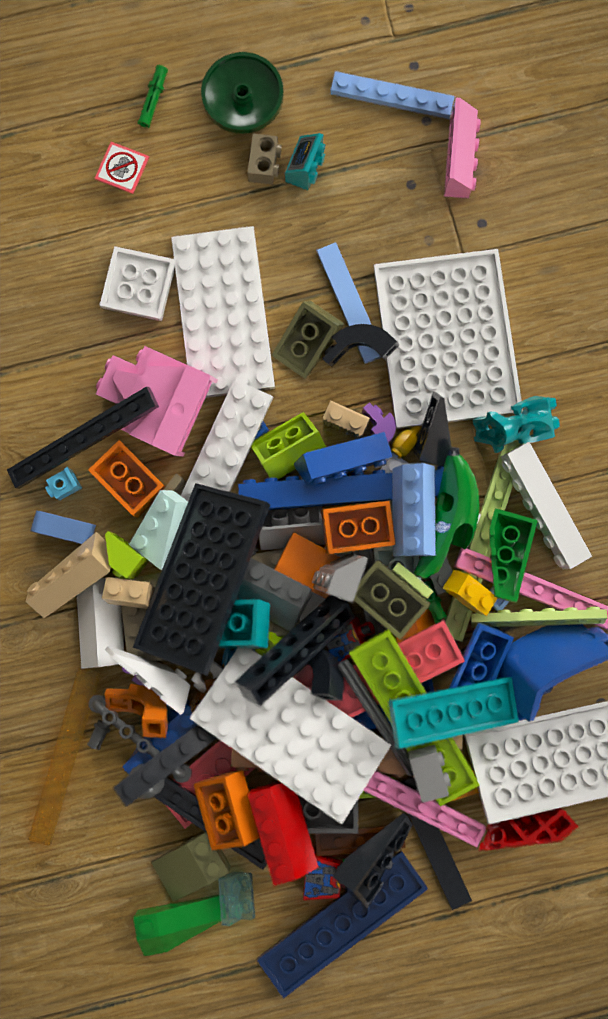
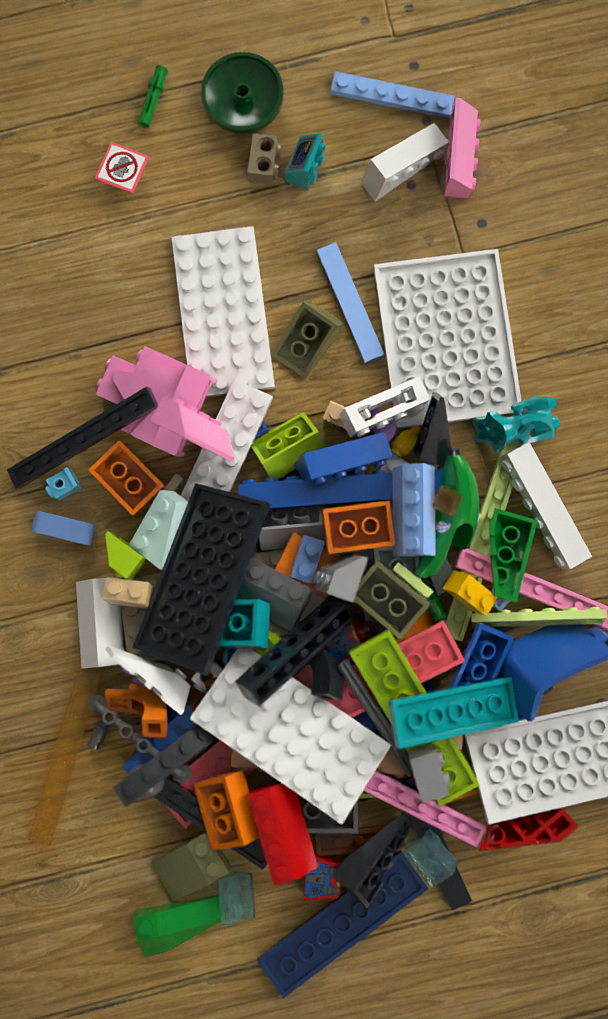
(70, 576): tan wedge -> none
(138, 283): white plate -> none
(193, 426): none -> bright pink slope
(307, 558): none -> medium blue plate
(360, 335): black arch -> none
(403, 161): none -> white wedge
(411, 391): none -> white brick
(431, 858): none -> clear light blue bracket
(447, 500): none -> clear orange tile

